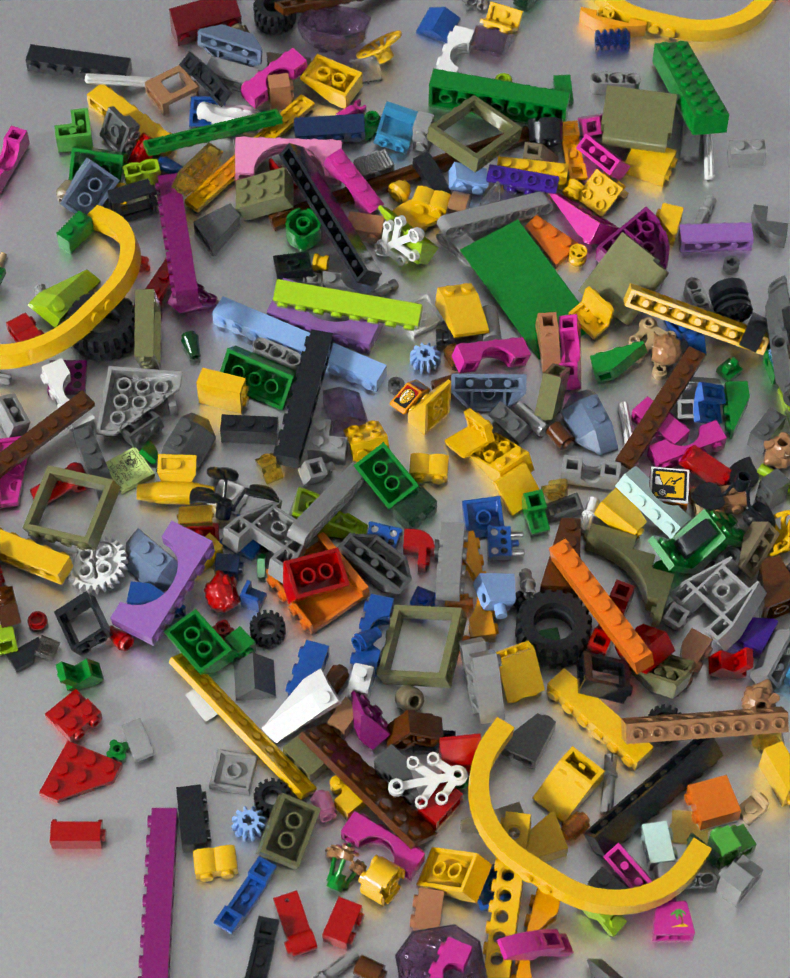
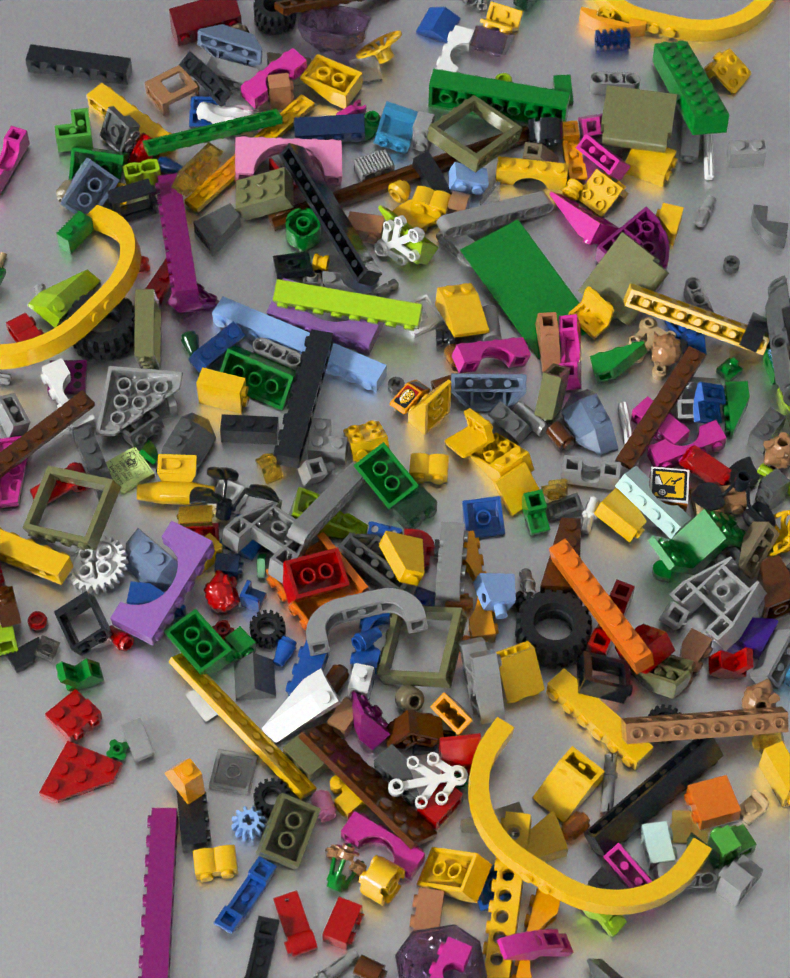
(77, 834): red brick -> none
(118, 80): white axle -> none
(187, 780): none -> light orange slope
(216, 346): none -> blue brick
(284, 650): none -> blue cone
(343, 169): dark pink arch -> none
(343, 408): clear purple slope -> none
(362, 606): none -> light grey arch
(404, 556): none -> yellow slope
(425, 358): light blue gear -> none
(452, 713): none -> light orange slope
(495, 545): blue piece -> none
(522, 181): dark purple bracket -> none
(530, 741): dark grey slope -> none
(550, 239): orange wing -> none
(551, 633): green tile -> none
(575, 250): yellow wheel -> none
(619, 548): olive arch -> none
(673, 922): dark pink torso -> none
(696, 537): black slope -> none
(715, 237): medium lavender brick -> none
(728, 70): none -> yellow bracket
(731, 299): black wheel -> none

